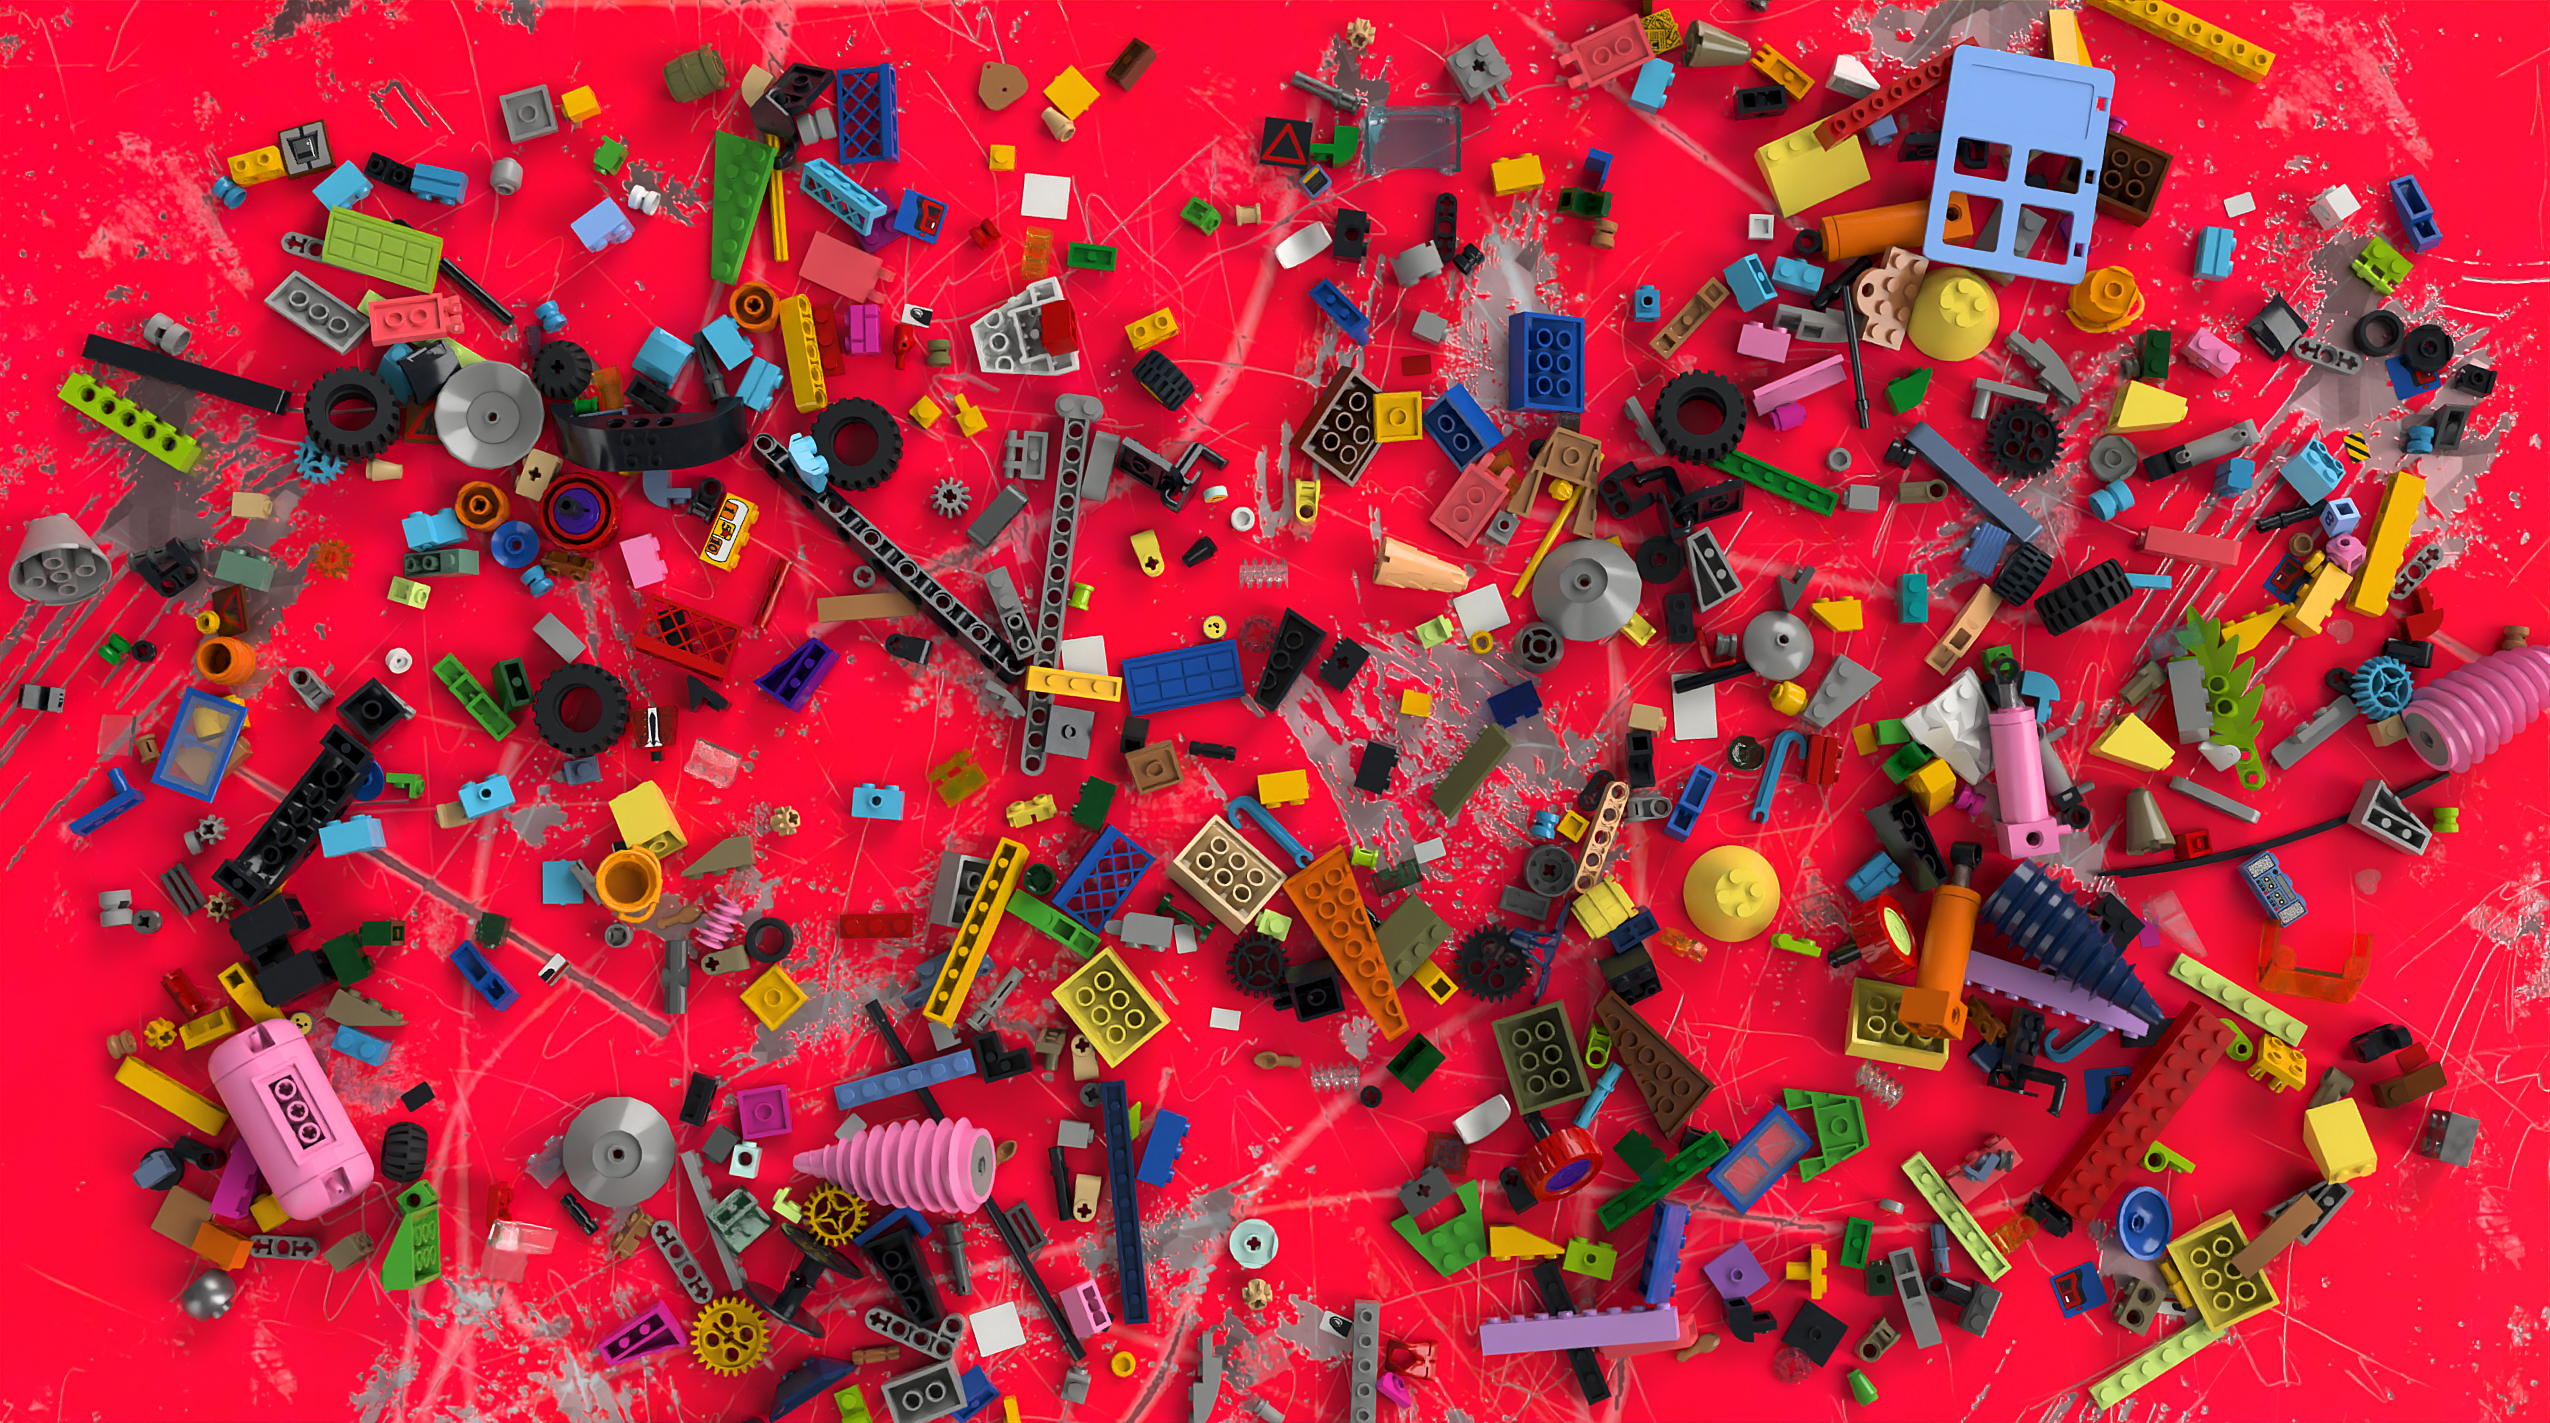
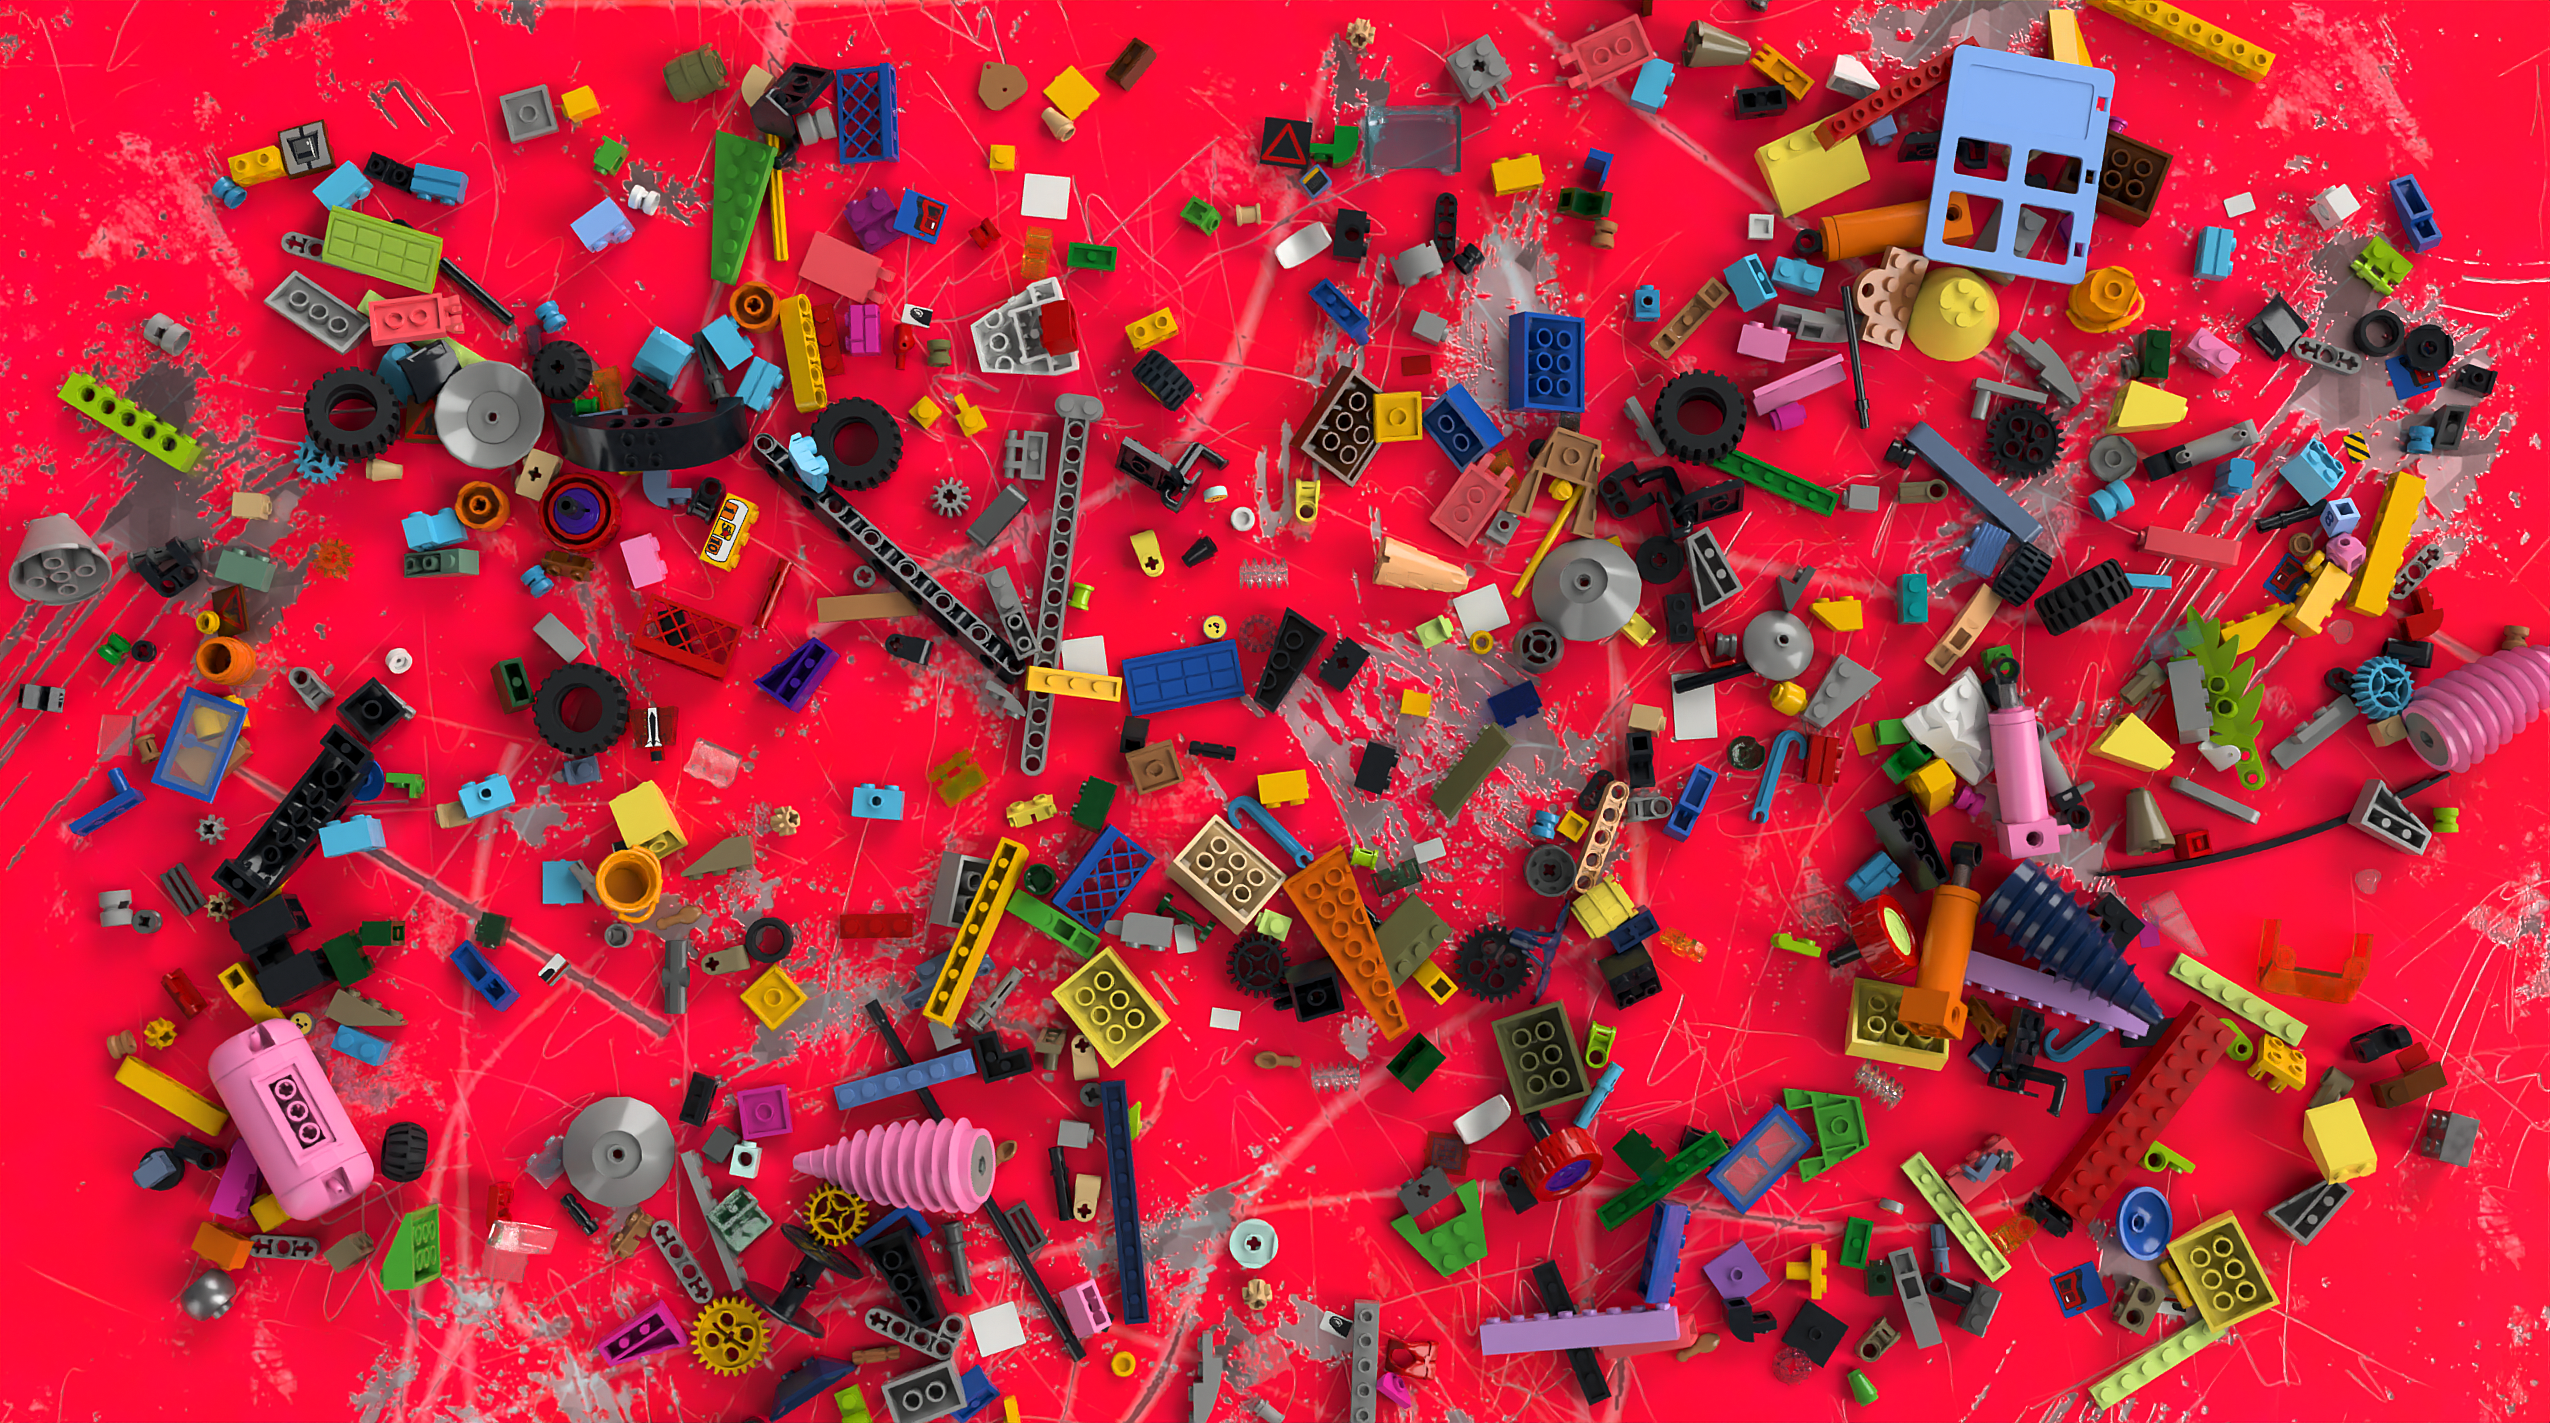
(182, 1215): medium nougat tile -> none
(186, 374): black beam -> none
(193, 842): light grey tile -> none
(208, 1028): yellow hinge -> none
(409, 592): yellowish green bracket -> none
(417, 1096): black sticker -> none
(423, 1190): bright green brick -> none
(474, 696): bright green slope -> none
(503, 544): blue dish -> none
(506, 176): light grey head -> none
(700, 692): black slope -> none
(720, 923): bright pink piece -> none
(788, 1209): yellowish green bracket -> none
(841, 189): medium azure fence -> none
(850, 1127): white sticker -> none
(1067, 731): plate -> none
(1076, 1385): light grey bracket -> none
(1100, 466): light grey beam -> none
(1163, 1148): blue brick -> none
(1300, 80): dark grey pin -> none
(1366, 1102): black bush -> none
(1511, 1240): yellow slope -> none
(1525, 902): flat silver plate -> none
(1589, 1258): lime brick -> none
(1661, 31): yellow piece -> none
(1661, 1073): reddish brown wing -> none
(1731, 893): light yellow cone -> none
(1832, 290): black pin -> none
(1838, 460): light grey tile -> none
(1907, 393): green slope -> none
(2041, 689): medium azure brick -> none
(2273, 888): brick -> none
(2276, 1236): medium nougat slope -> none

